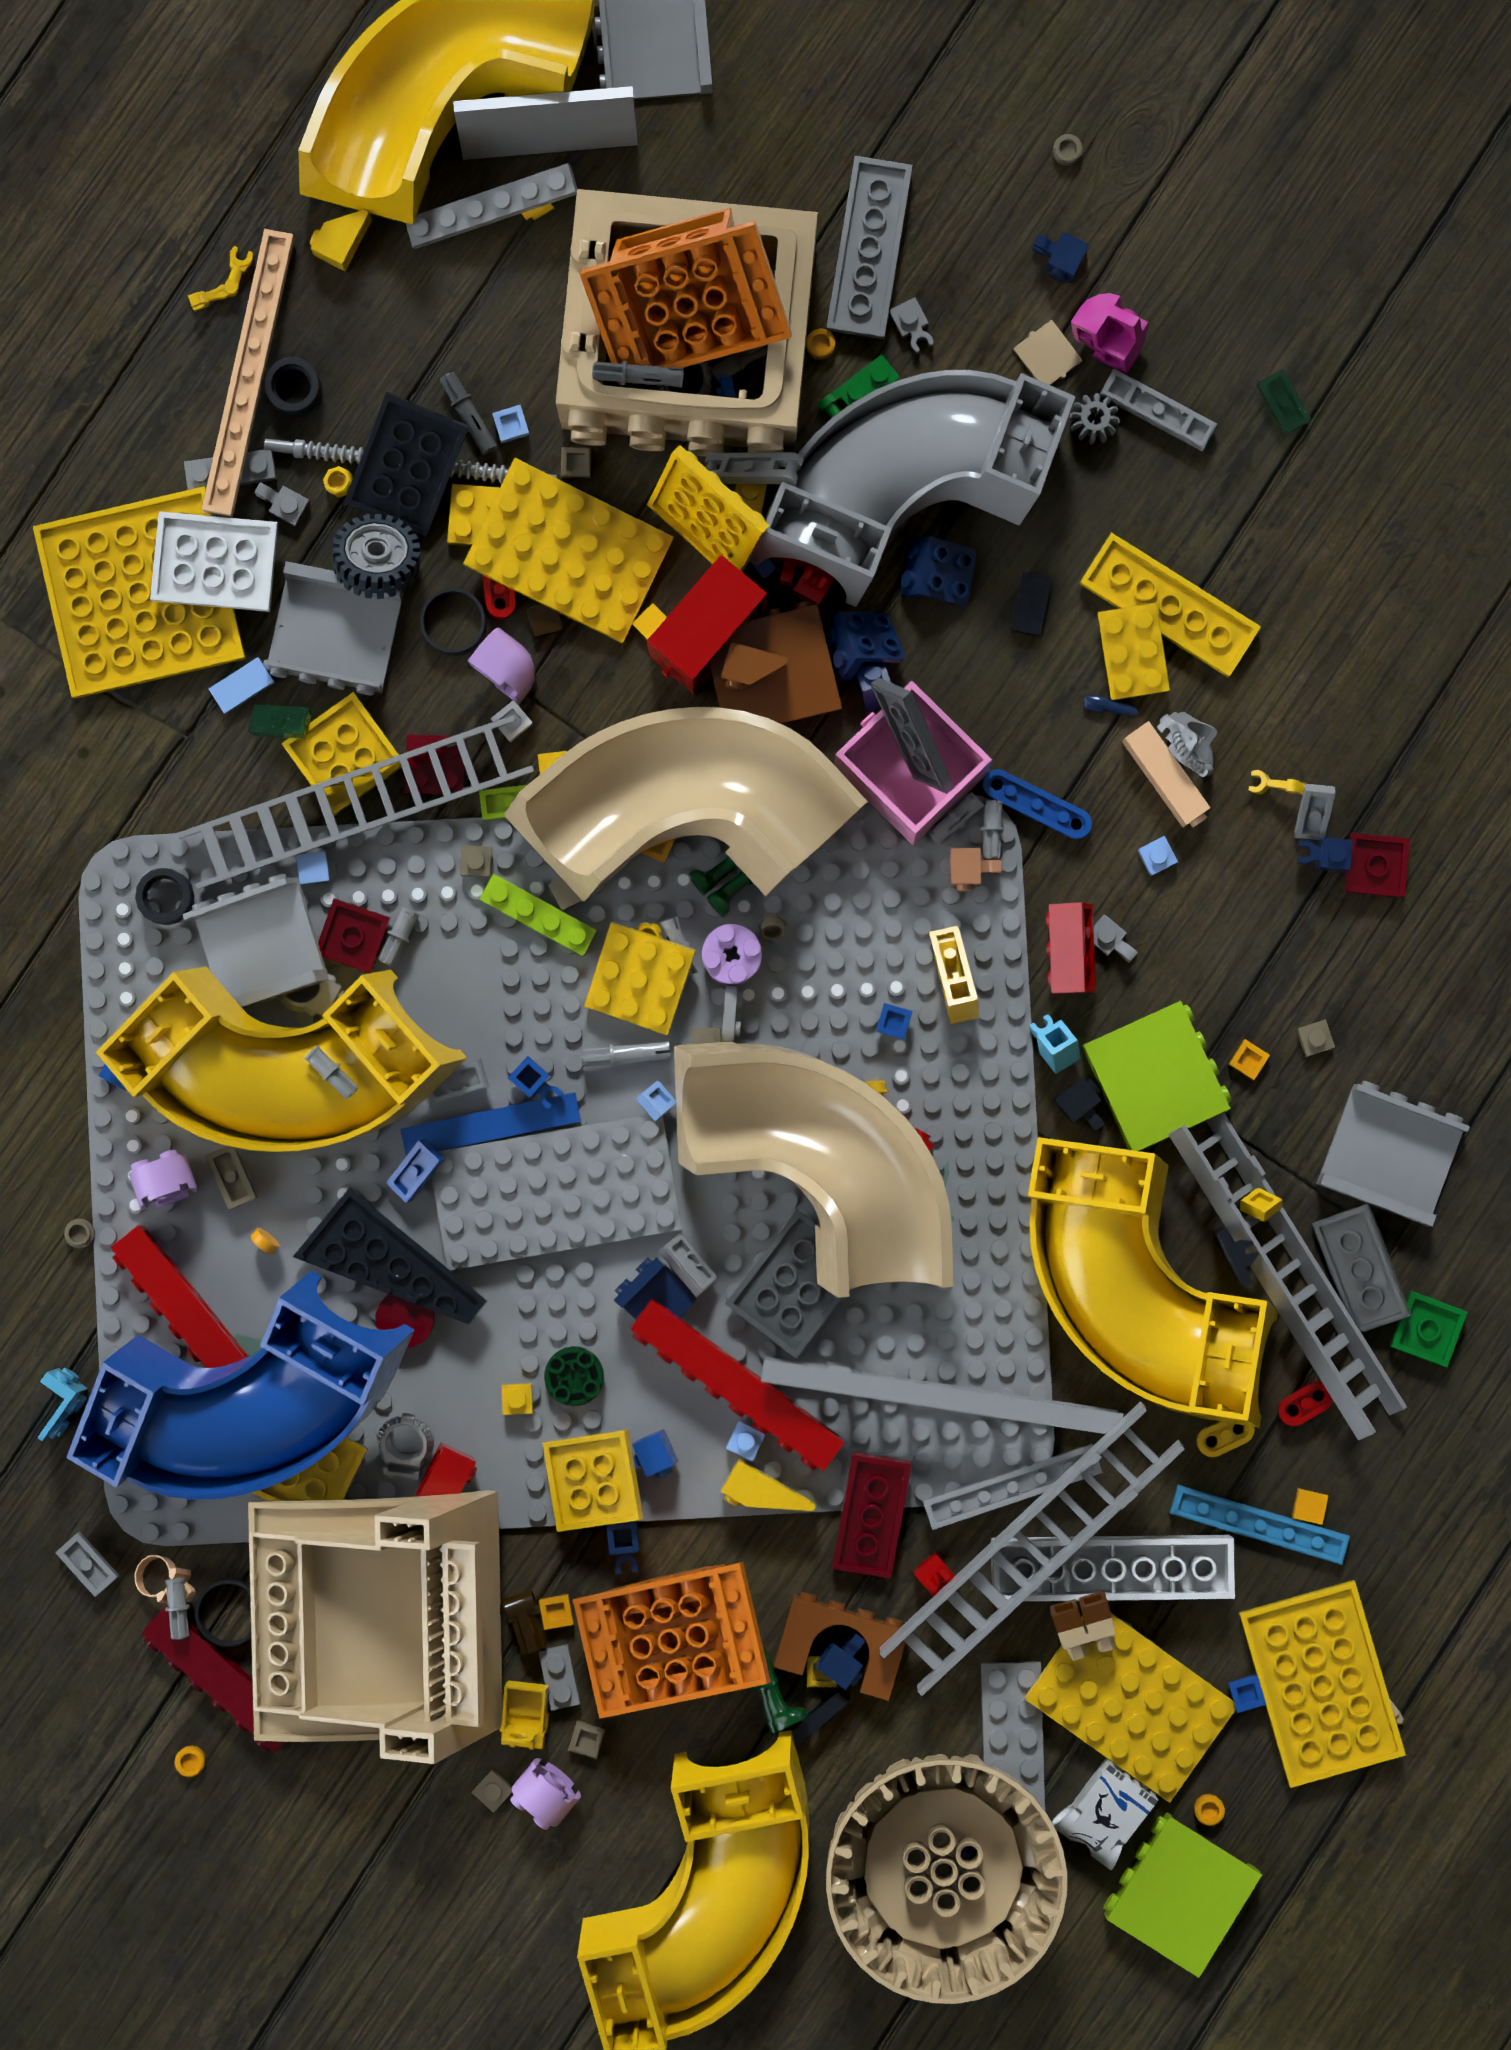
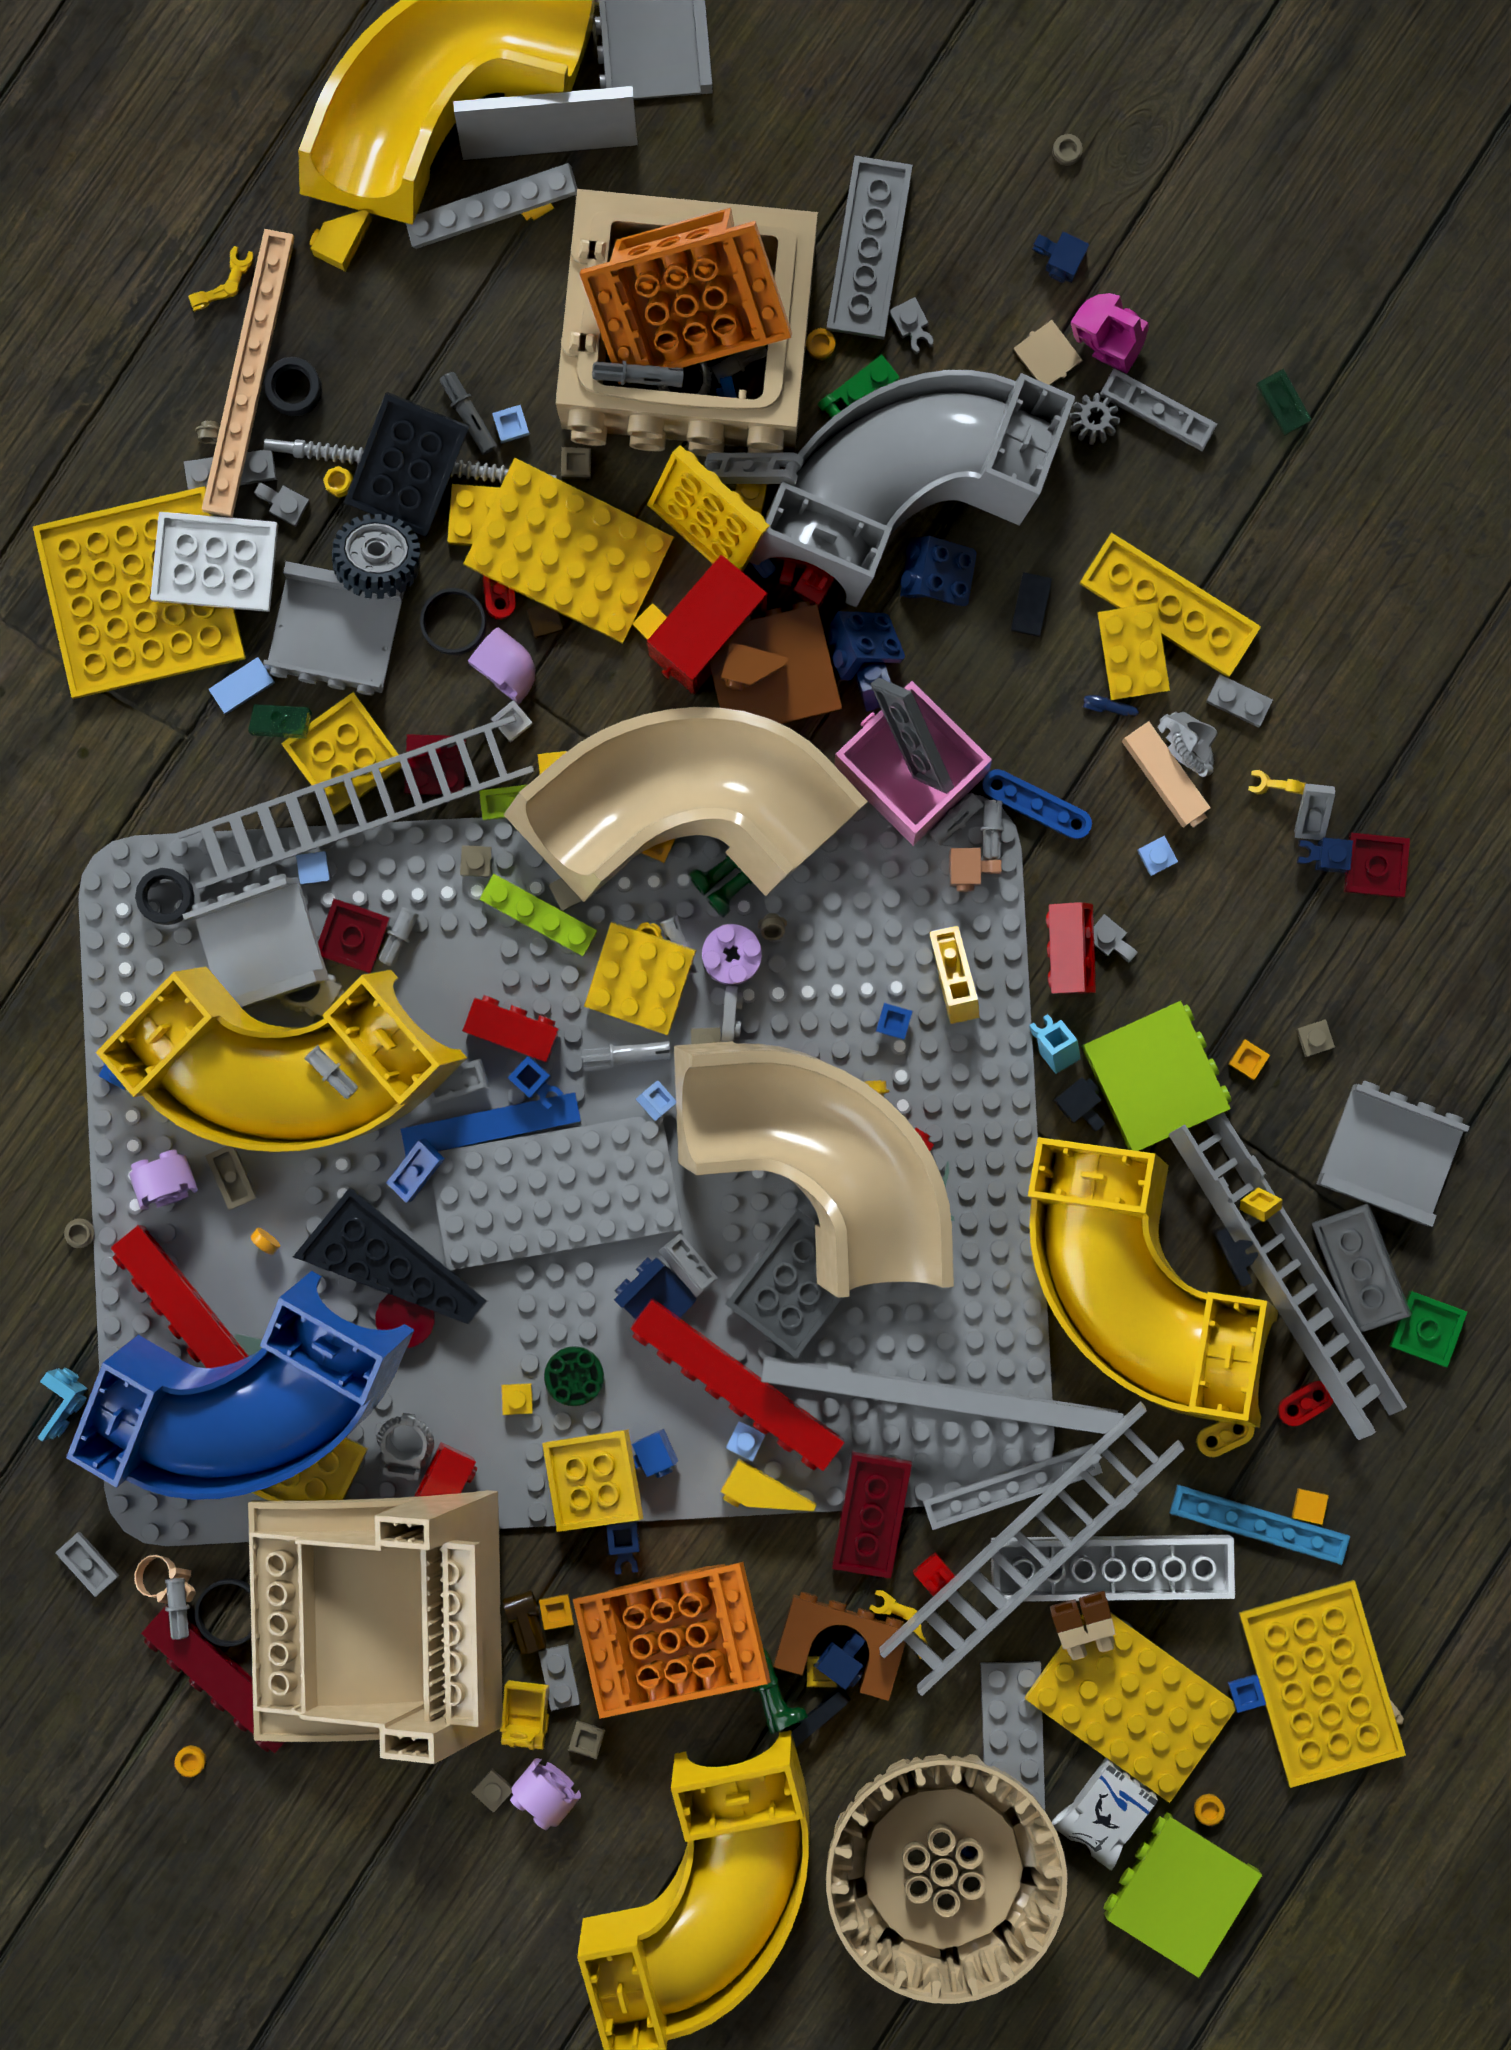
(208, 432): none -> dark tan plate
(511, 1028): none -> red brick
(893, 1607): none -> yellow piece
(1239, 701): none -> light grey plate

